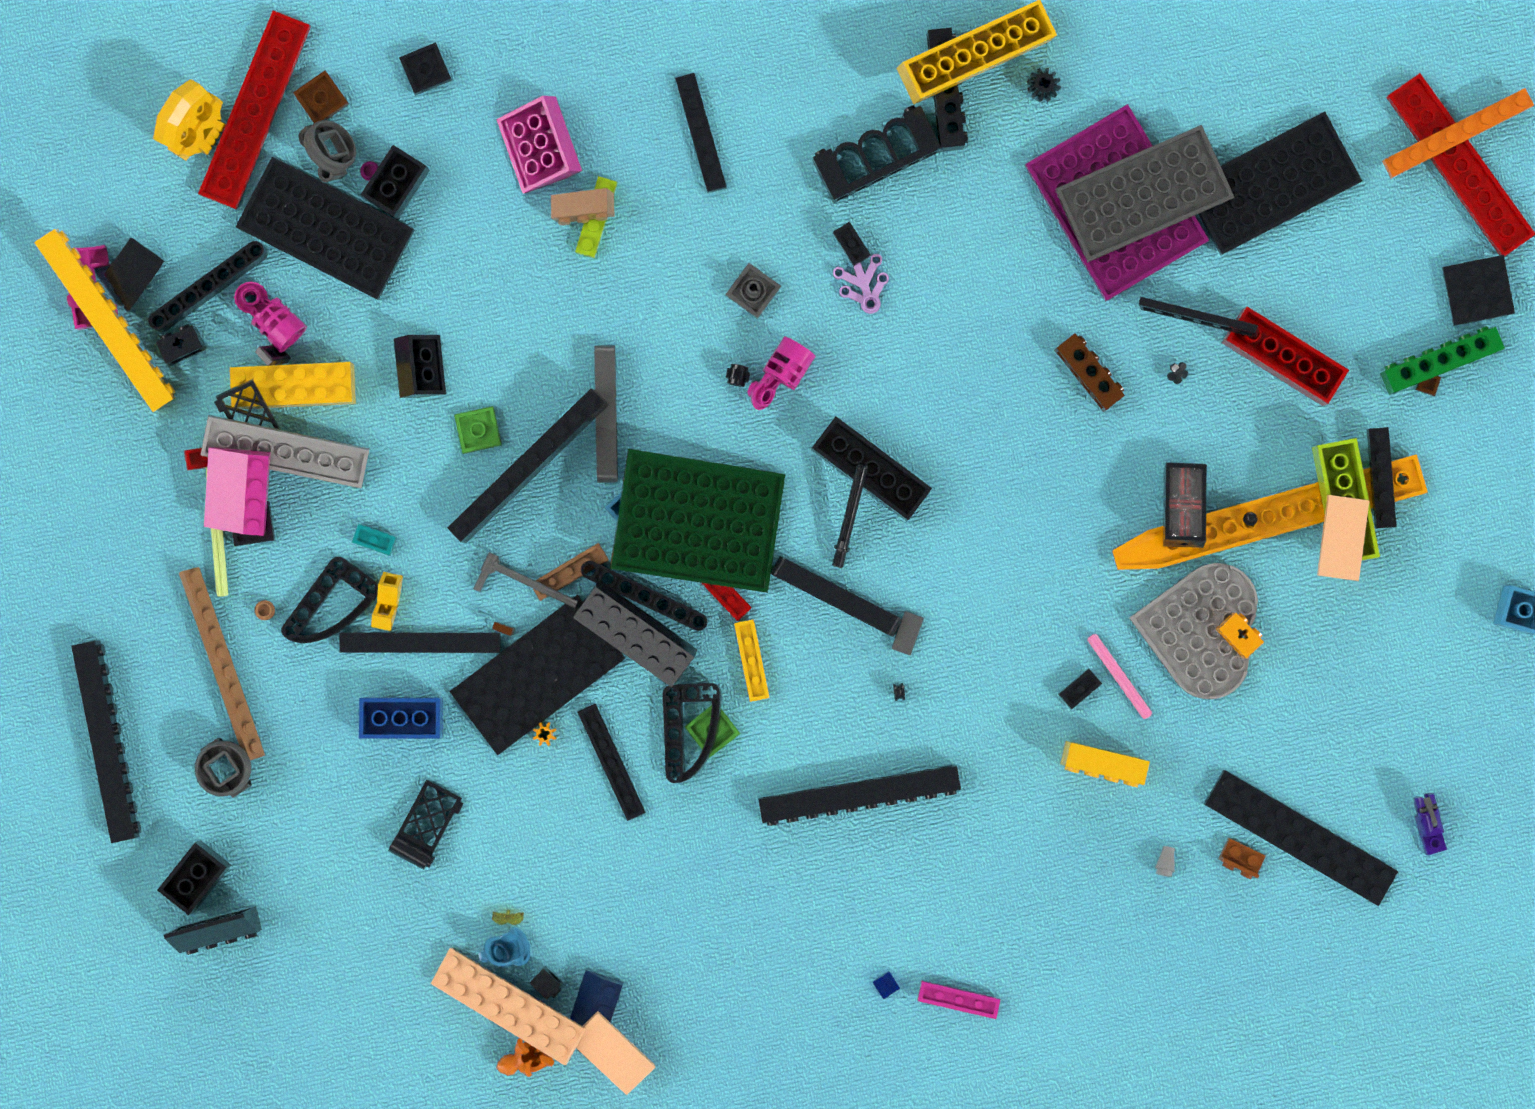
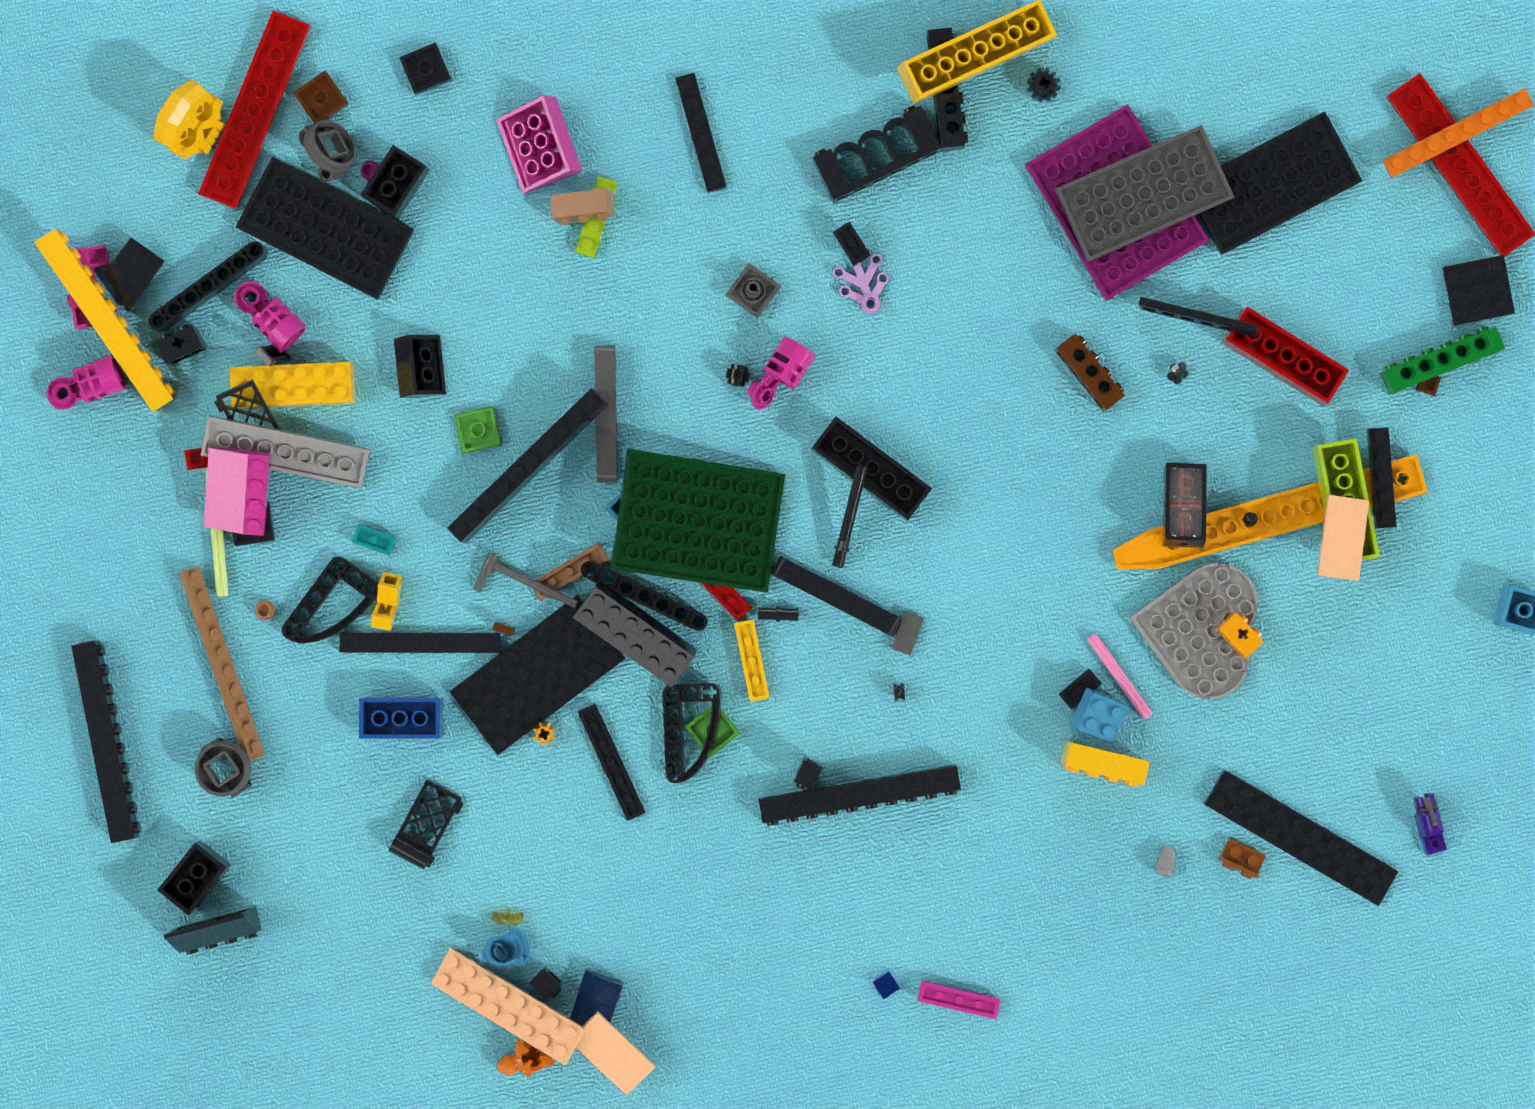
(89, 383): none -> dark pink cylinder
(777, 614): none -> black pin
(807, 774): none -> black brick
(1099, 715): none -> dark azure brick

